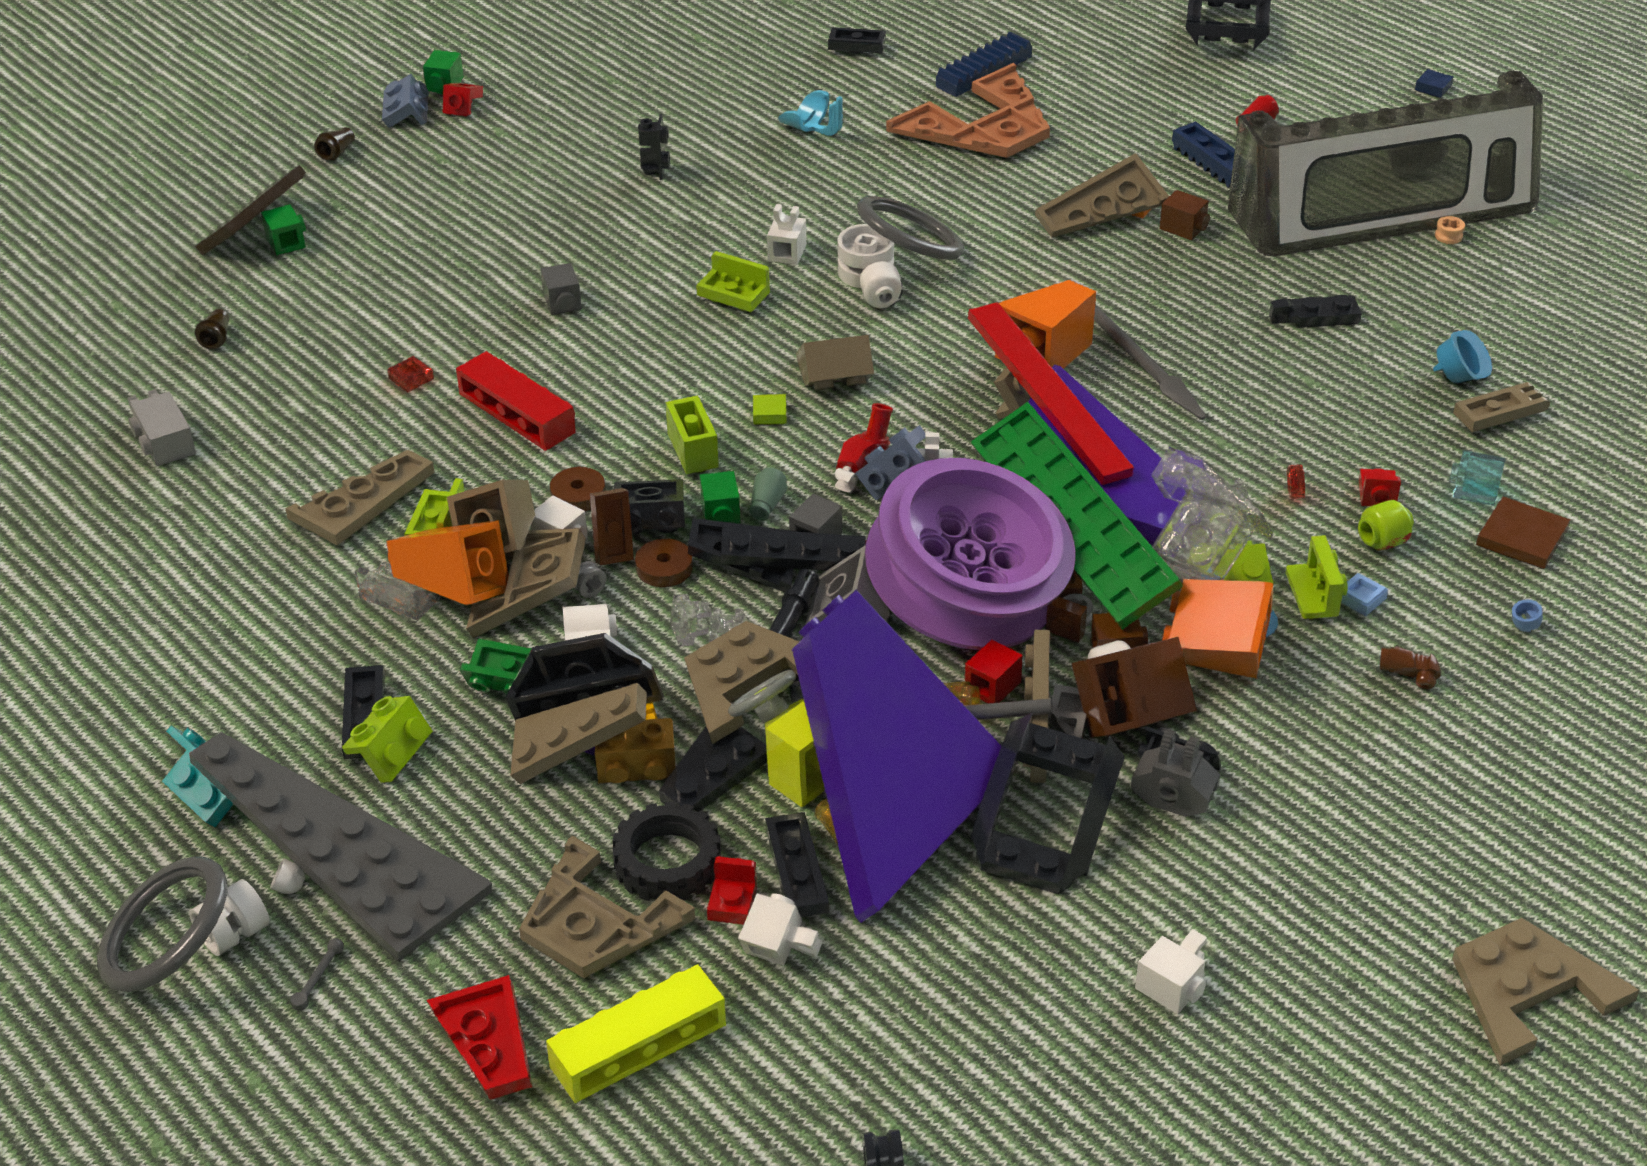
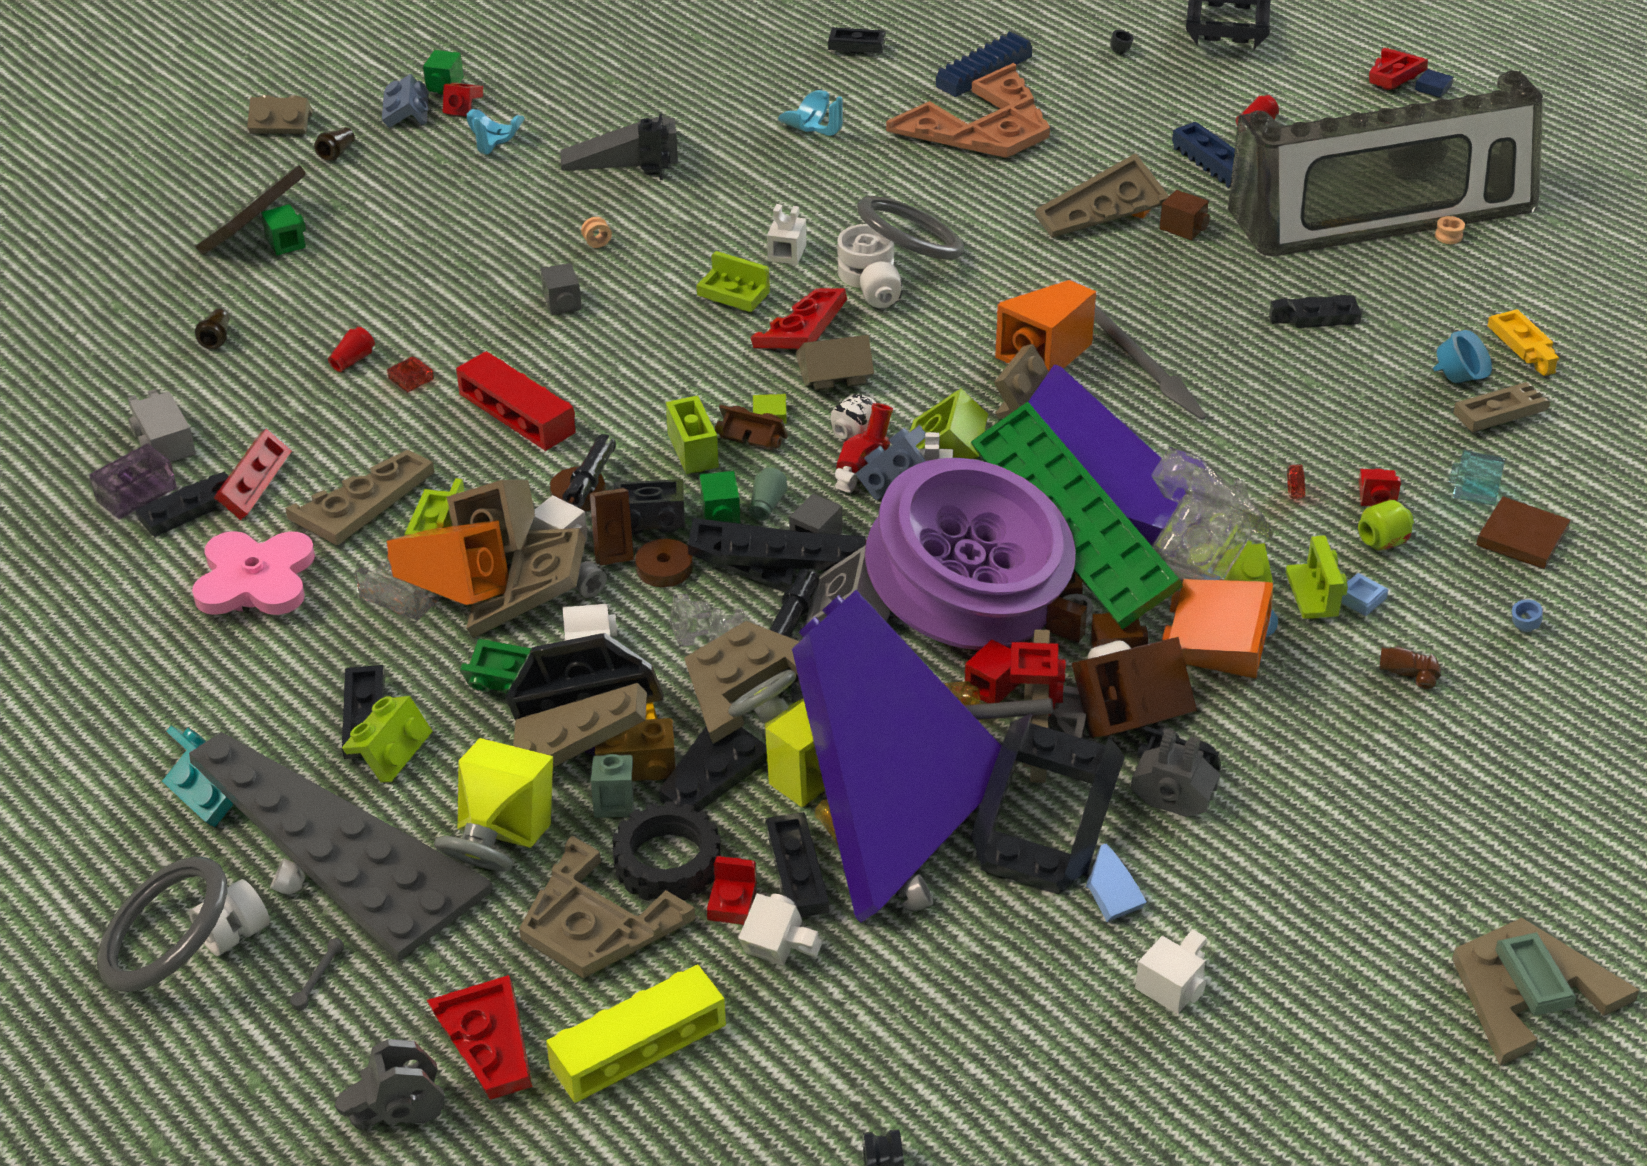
(132, 481): none -> clear purple panel
(181, 506): none -> black hinge
(253, 474): none -> plate
(254, 573): none -> bright pink plant
(278, 115): none -> dark tan bracket
(352, 348): none -> red cone
(393, 1089): none -> dark grey hinge
(487, 130): none -> medium azure helmet
(500, 797): none -> neon yellow piece
(585, 477): none -> black pin
(602, 238): none -> light nougat bush
(612, 786): none -> sand green bracket
(614, 149): none -> dark grey wedge
(765, 429): none -> reddish brown hinge
(806, 322): none -> red wing
(851, 416): none -> white head
(917, 893): none -> light grey hinge
(958, 423): none -> lime slope
(1038, 665): none -> red bracket
(1051, 394): red tile -> none
(1113, 886): none -> light blue slope
(1121, 41): none -> black hinge
(1396, 68): none -> red wing
(1525, 340): none -> yellow hinge
(1535, 974): none -> sand green tile

